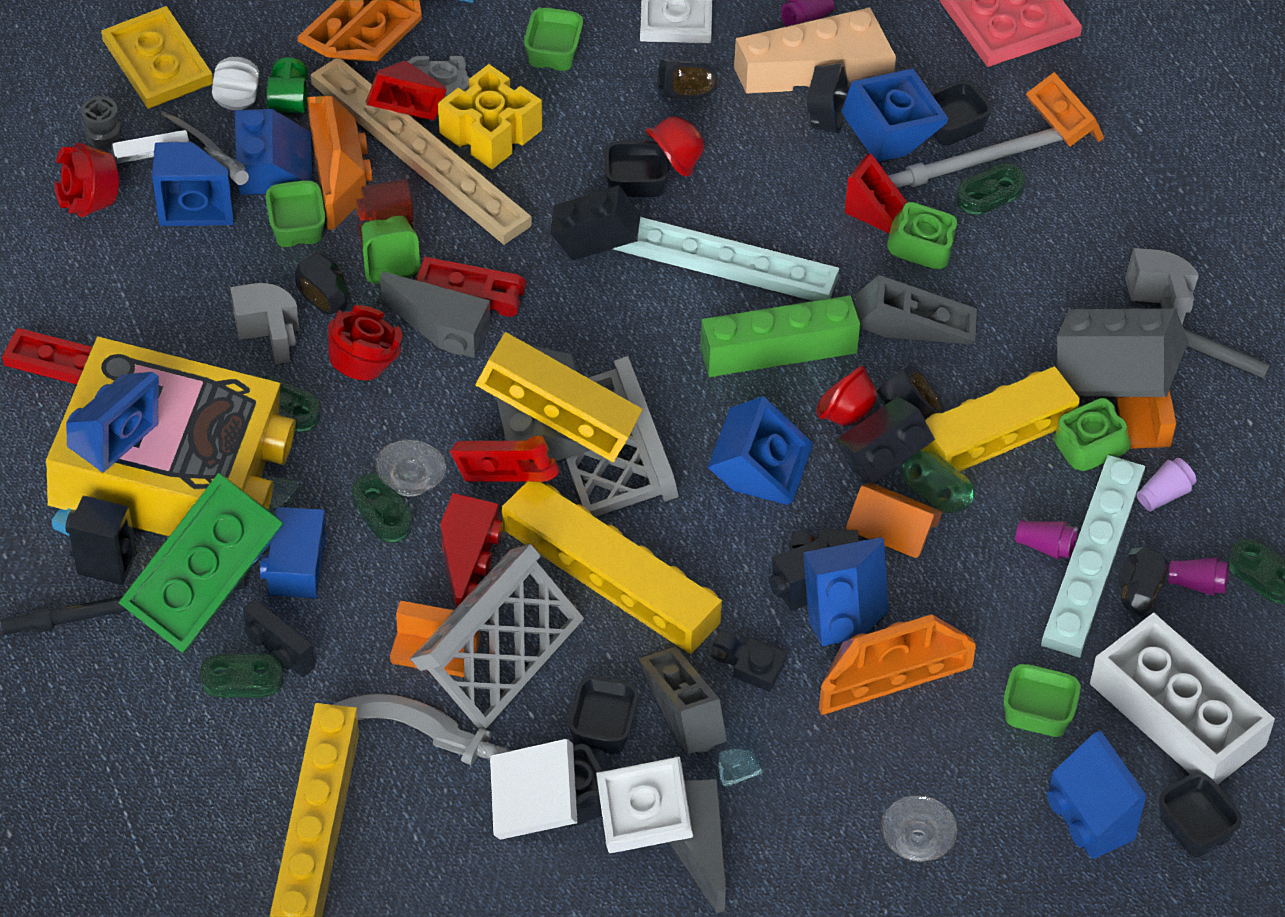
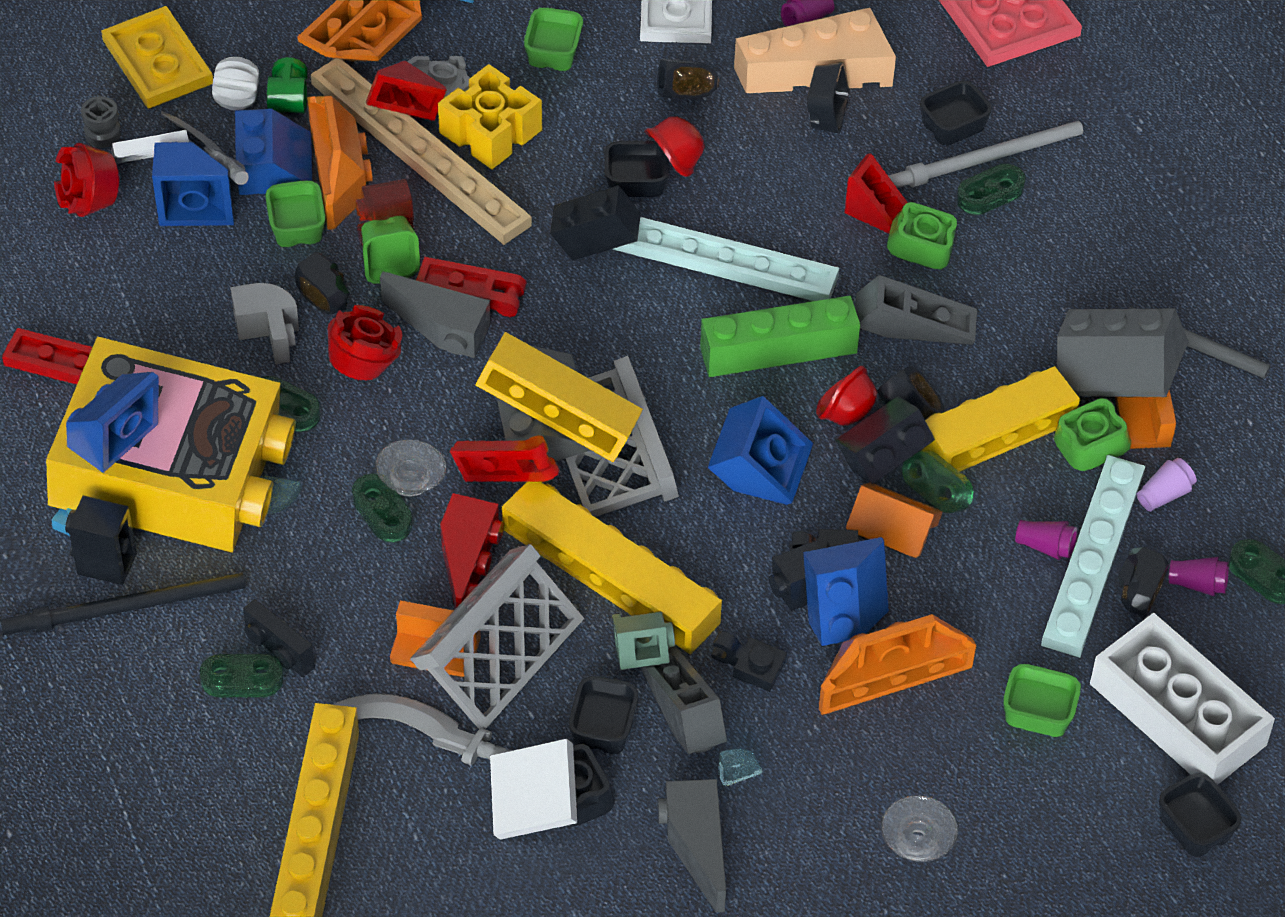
(201, 563): green plate -> none
(296, 553): blue brick -> none
(642, 640): none -> sand green brick
(644, 805): white tile -> none
(892, 113): blue slope -> none
(1063, 110): orange panel -> none
(1097, 797): blue slope -> none
(1161, 279): light grey brick -> none

